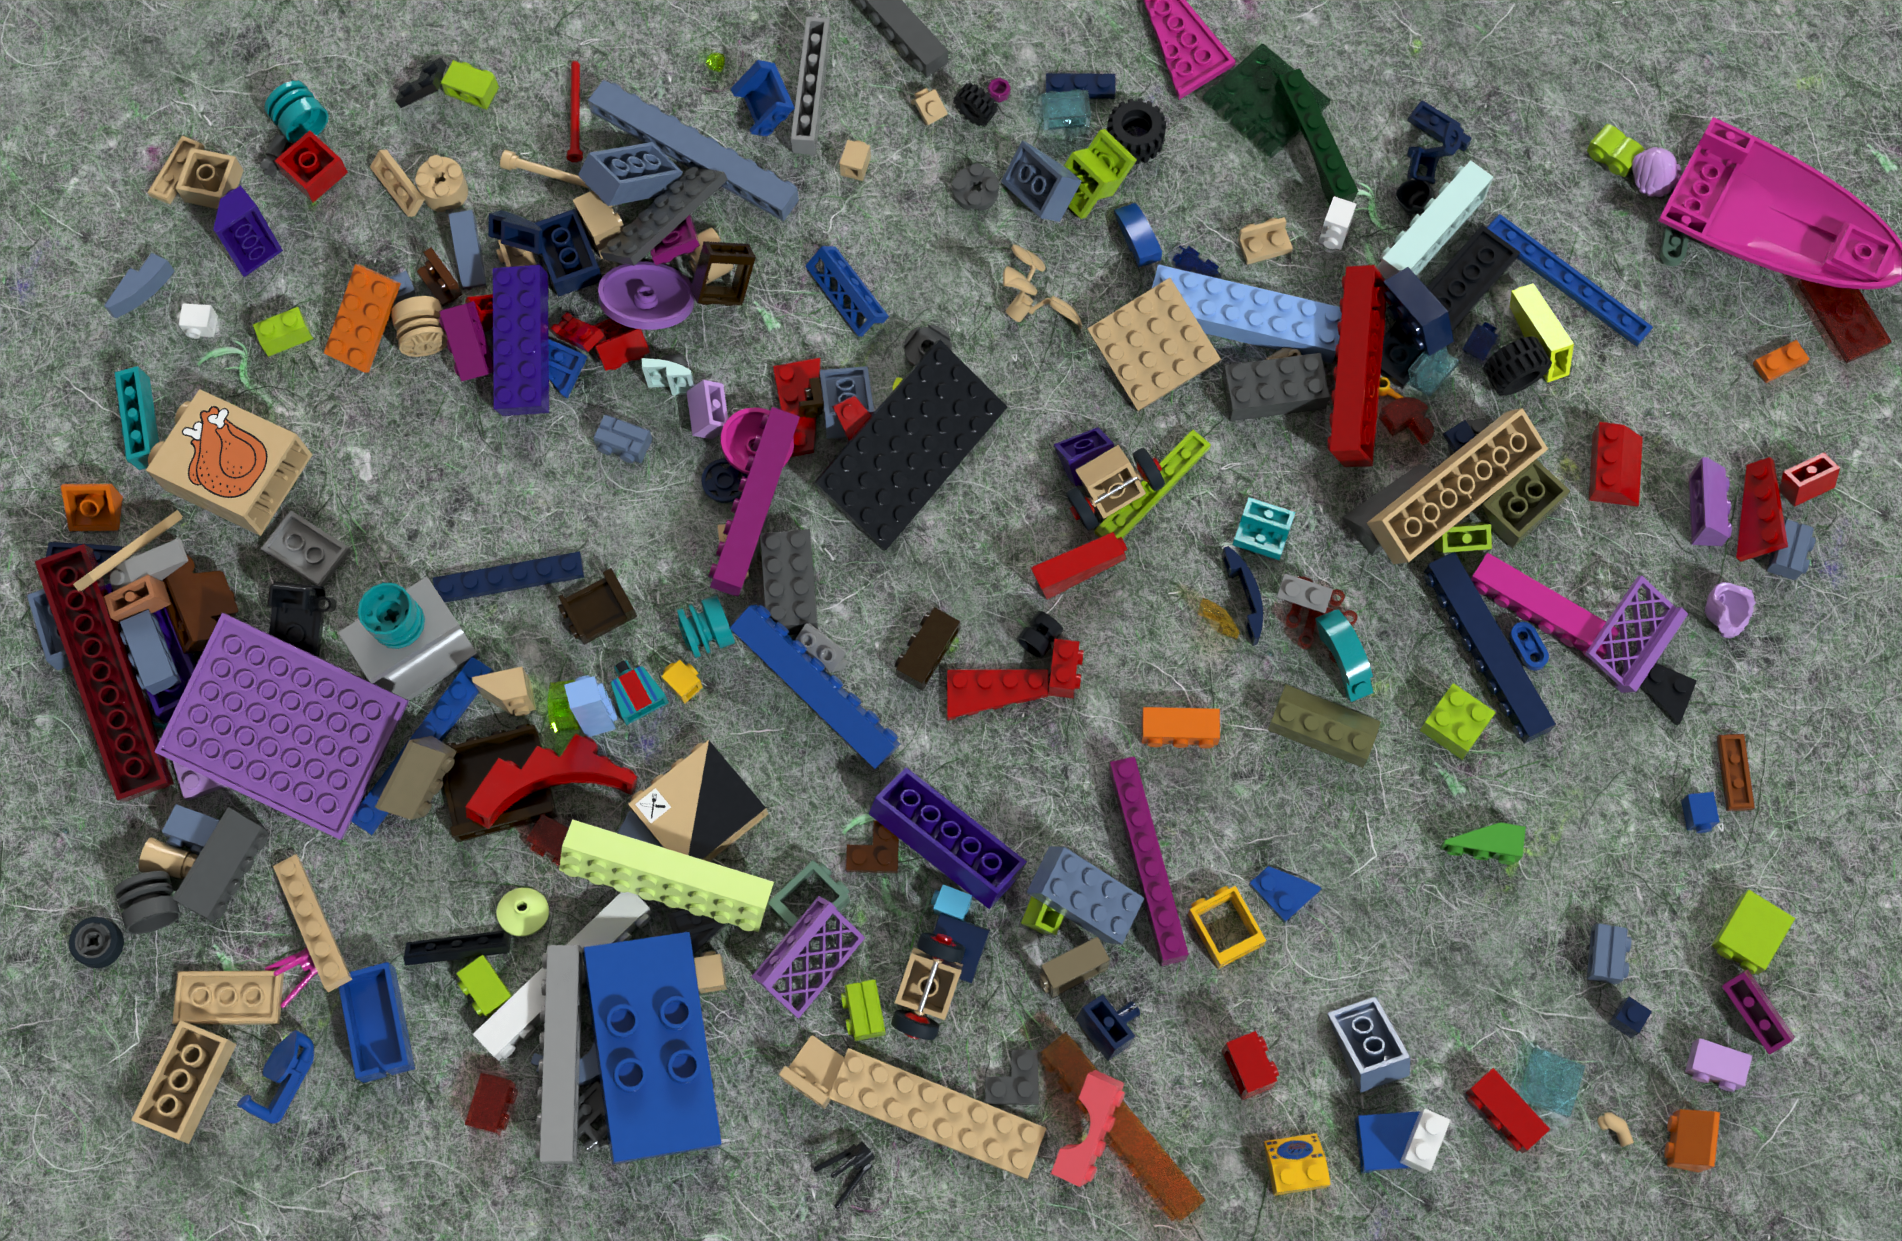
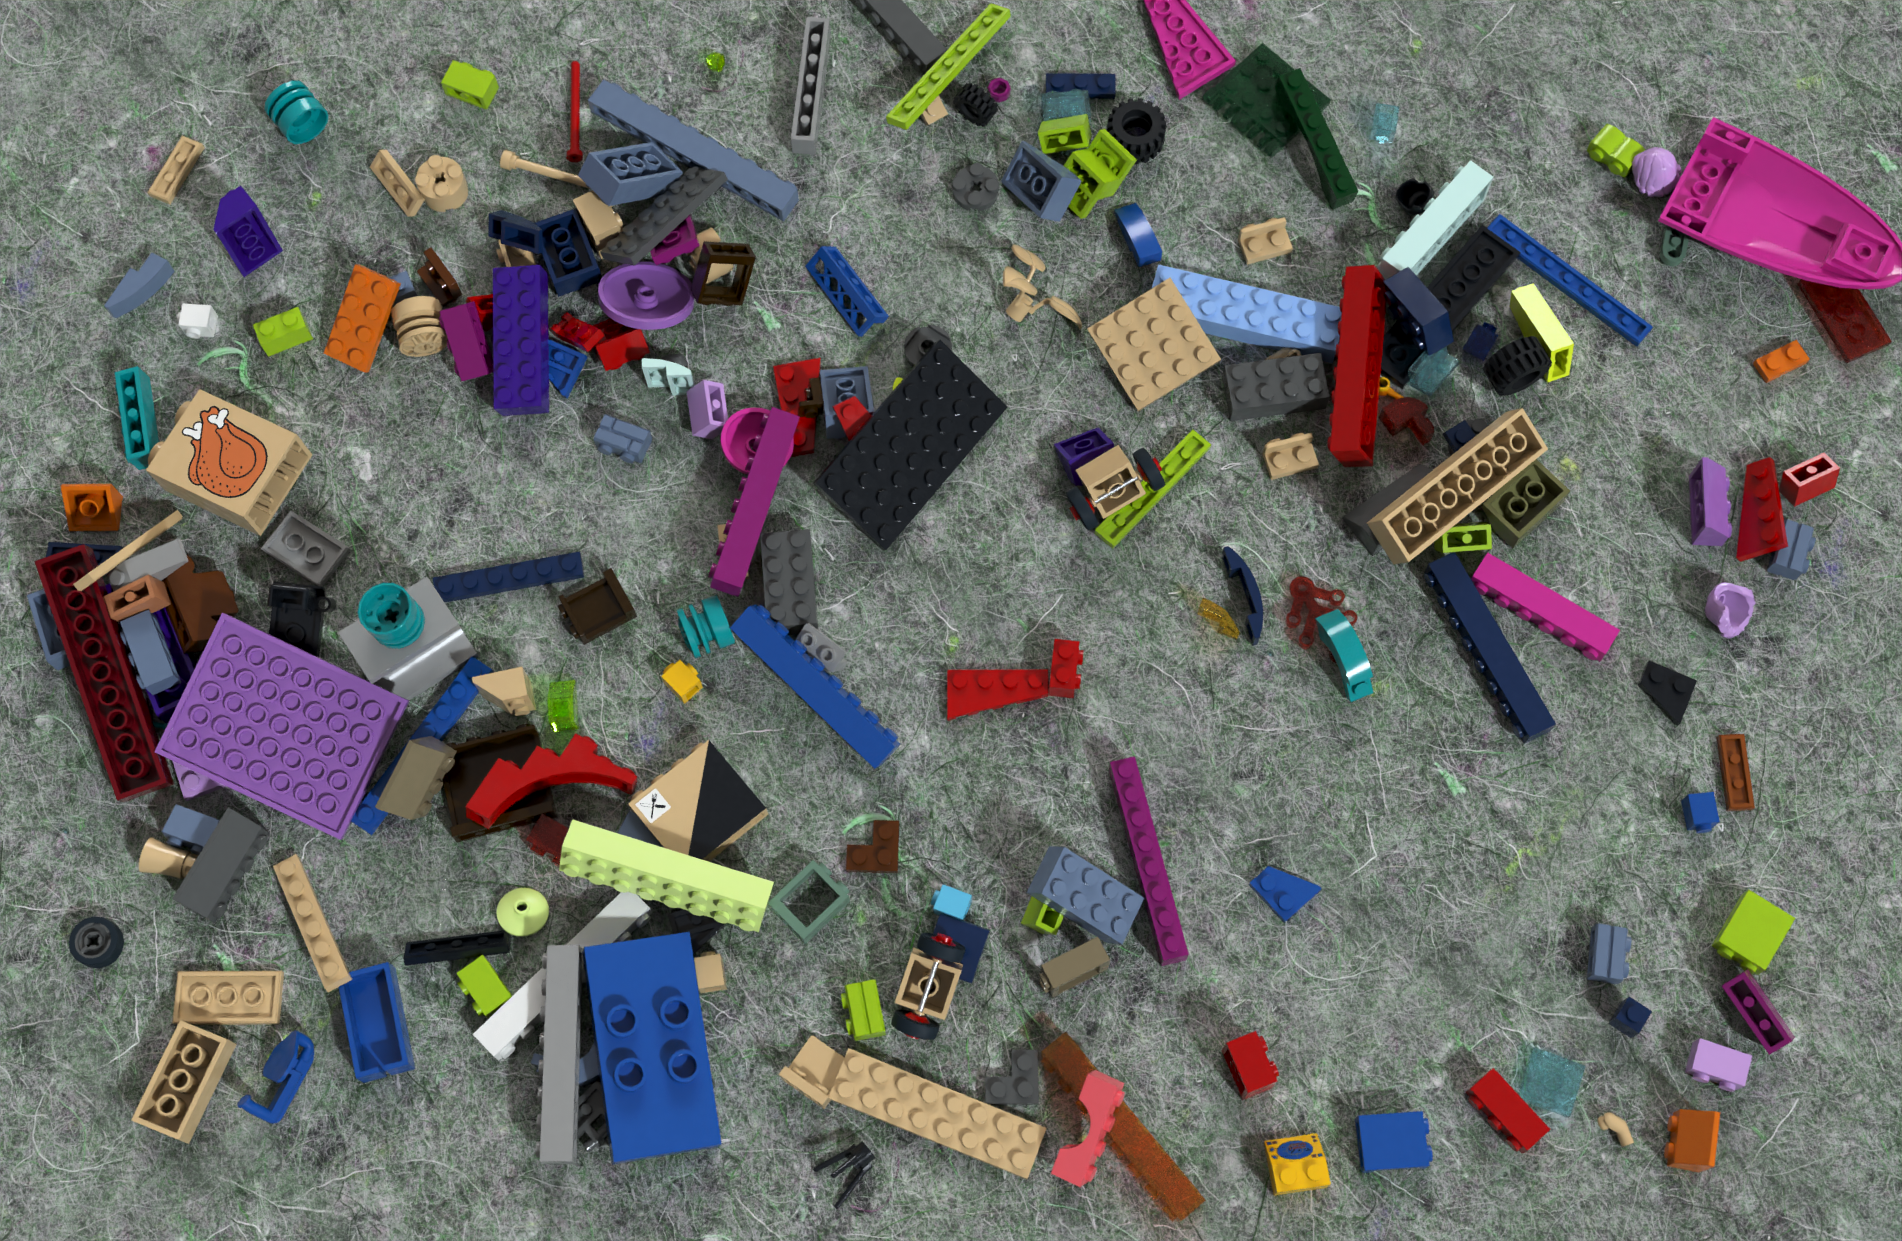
(147, 902): dark grey wheel -> none
(208, 177): tan brick -> none
(277, 147): dark grey bar -> none
(305, 961): dark pink plant -> none
(311, 166): red brick -> none
(426, 84): black plate -> none
(467, 249): sand blue slope -> none
(491, 1104): clear red brick -> none
(591, 705): light blue brick -> none
(636, 692): torso -> none
(723, 481): dark blue wheel -> none
(764, 96): blue panel -> none
(798, 940): medium lavender fence -> none
(855, 160): tan brick -> none
(927, 648): dark brown brick -> none
(947, 837): dark purple brick -> none
(948, 66): none -> lime plate
(1038, 636): black wheel -> none
(1065, 134): none -> lime brick
(1079, 564): red slope -> none
(1107, 1026): dark blue brick -> none
(1180, 727): orange brick -> none
(1189, 259): clear blue hinge -> none
(1239, 950): yellow window -> none
(1263, 528): teal slope -> none
(1290, 455): none -> tan bracket
(1304, 593): light grey brick -> none
(1324, 726): olive slope -> none
(1337, 223): white brick -> none
(1369, 1044): sand blue slope -> none
(1384, 123): none -> clear light blue brick
(1425, 1141): white brick -> none
(1431, 156): dark blue piece -> none
(1434, 123): dark blue hinge -> none
(1457, 721): lime brick -> none
(1495, 841): bright green slope -> none
(1531, 646): blue plate -> none
(1615, 465): red slope -> none
(1647, 651): medium lavender fence -> none

